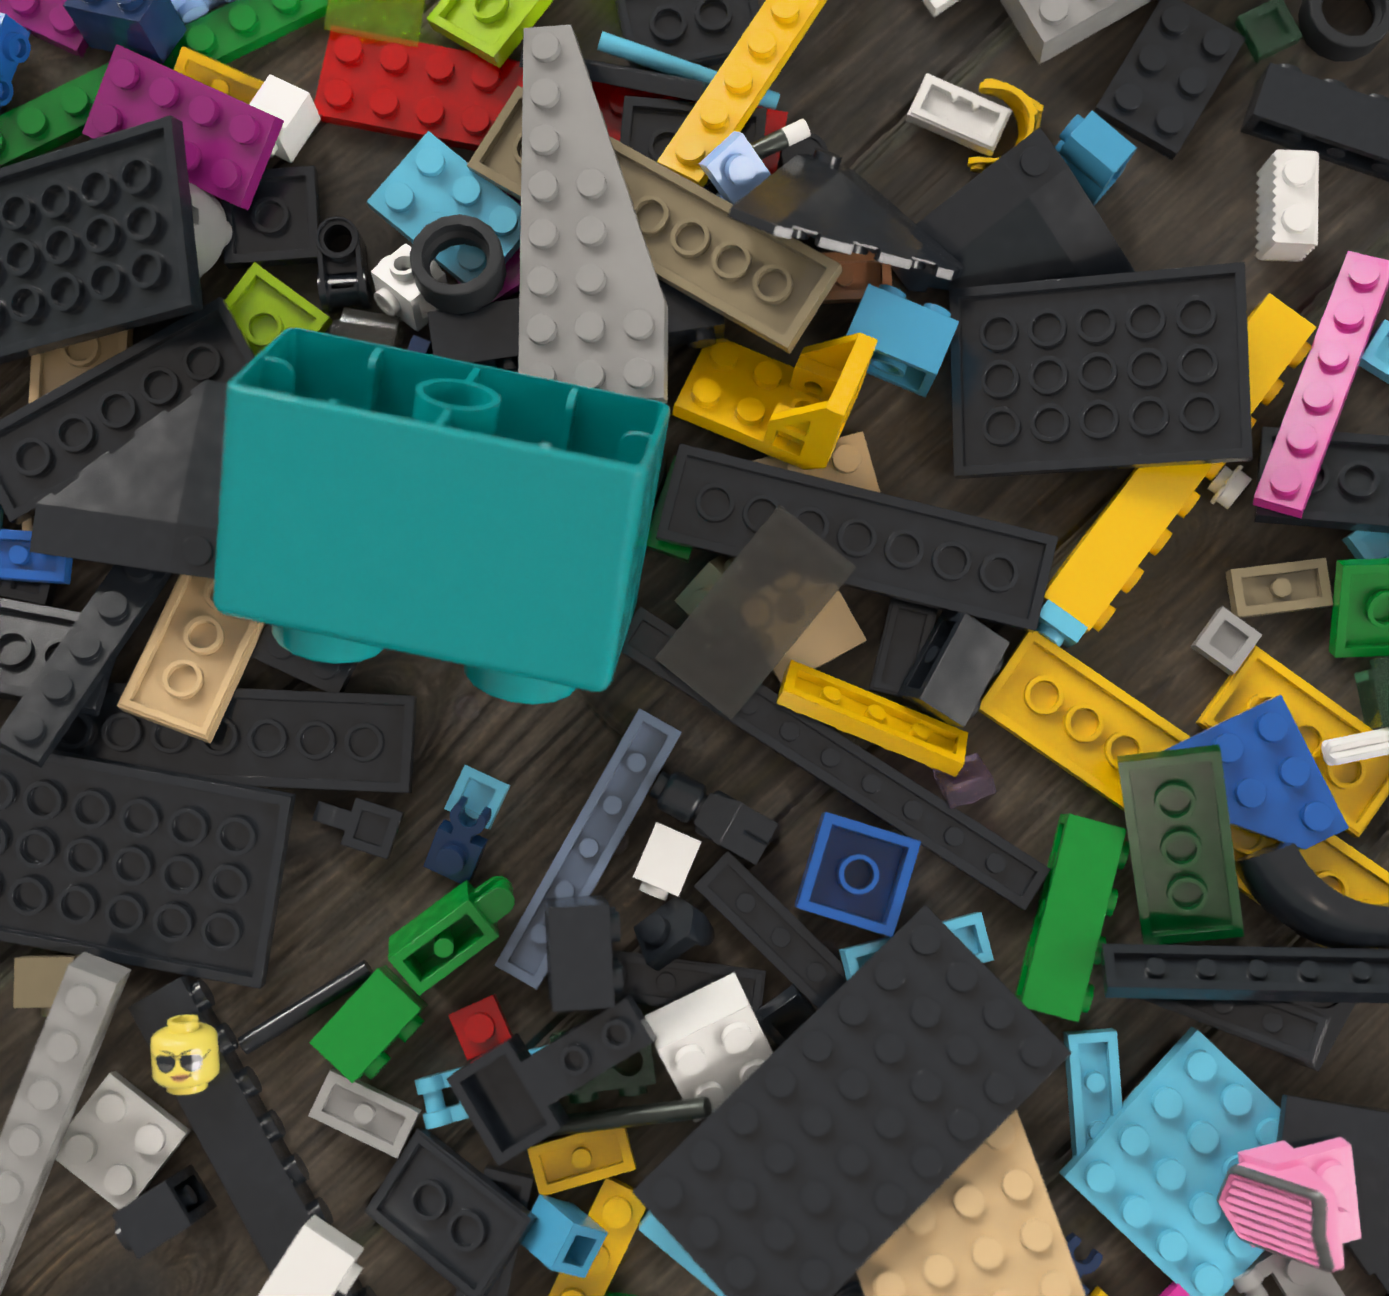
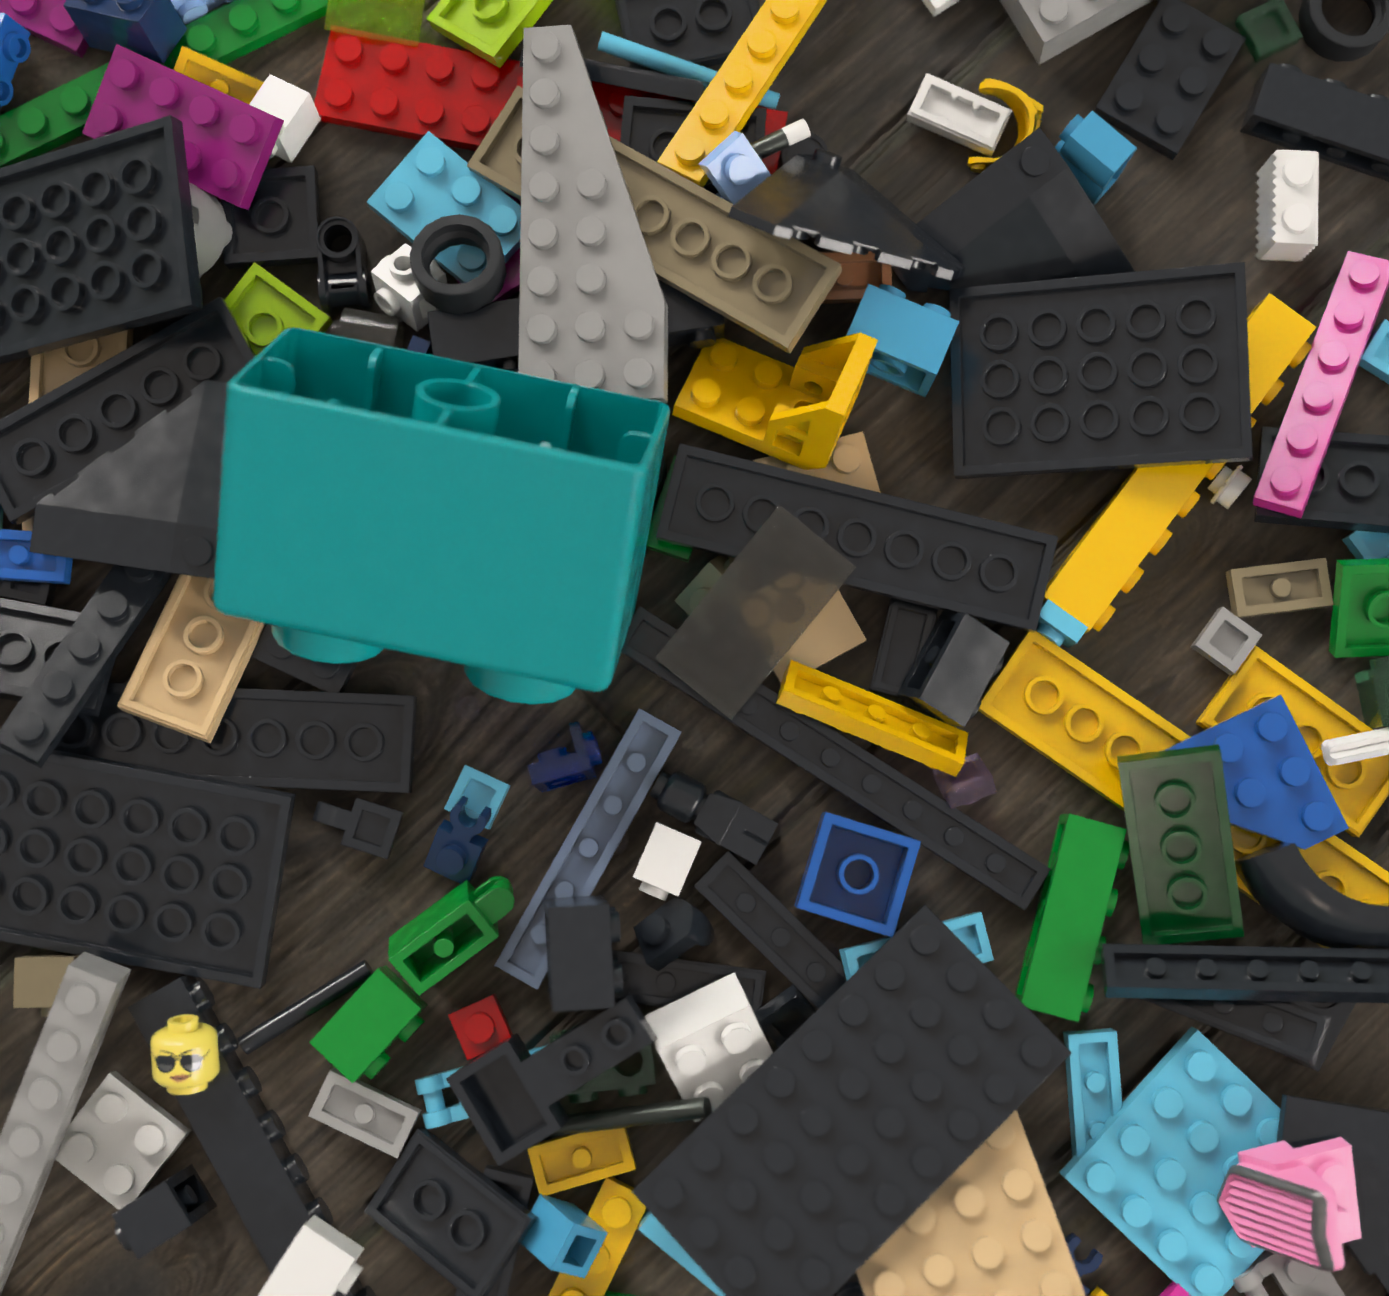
(561, 768): none -> clear blue bracket

